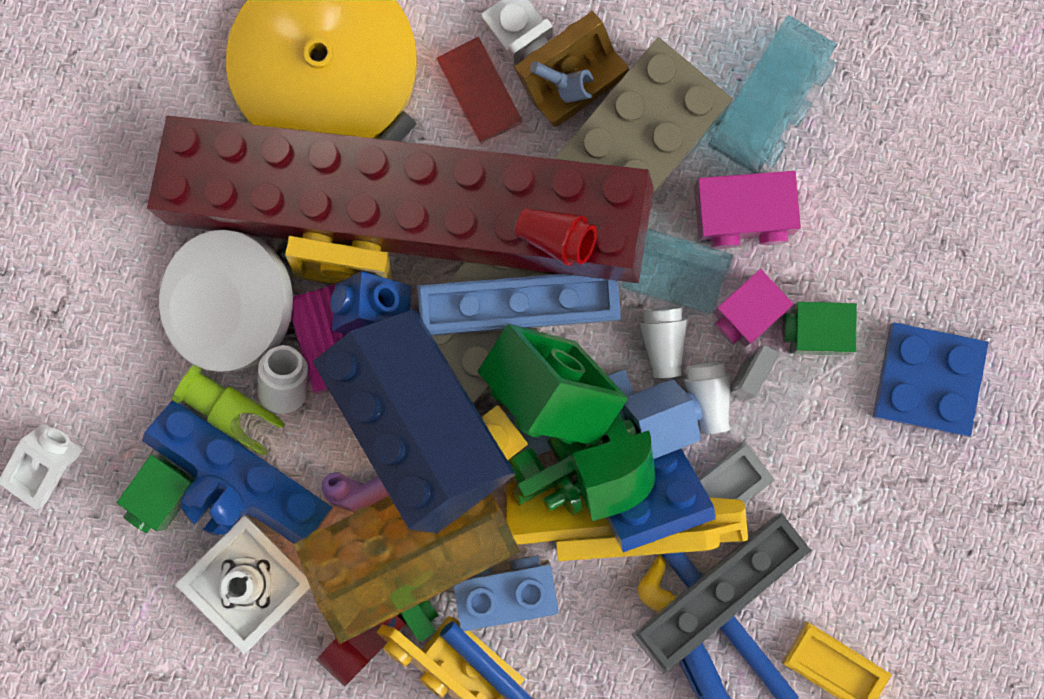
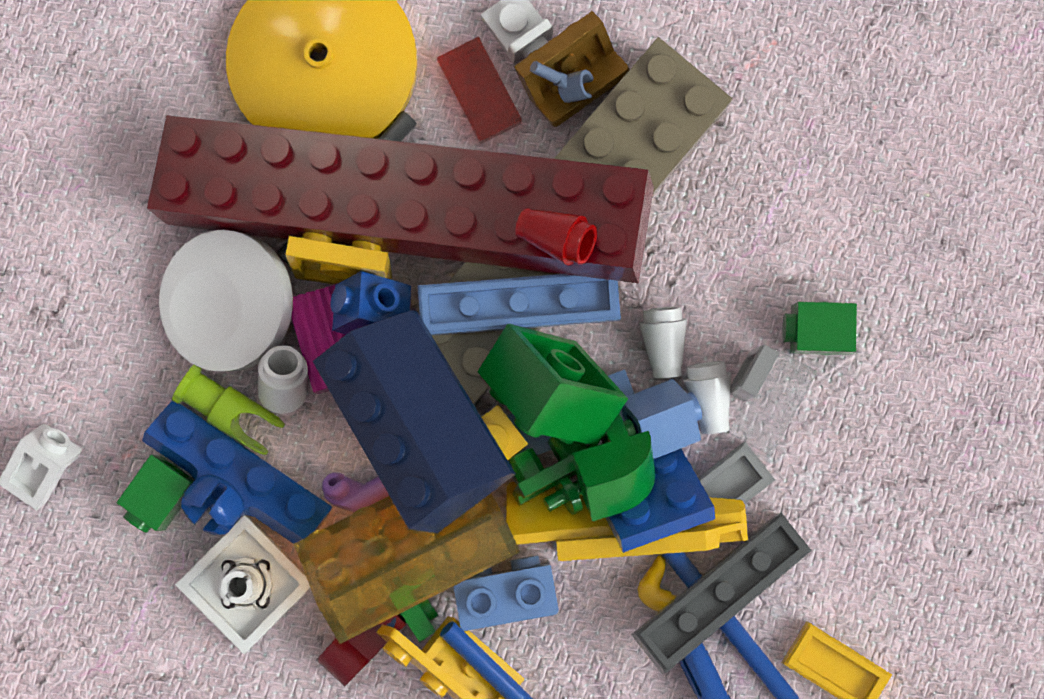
(681, 272): clear light blue panel -> none
(747, 208): dark pink brick -> none
(751, 309): dark pink brick -> none
(774, 96): clear light blue brick -> none
(930, 379): blue plate -> none

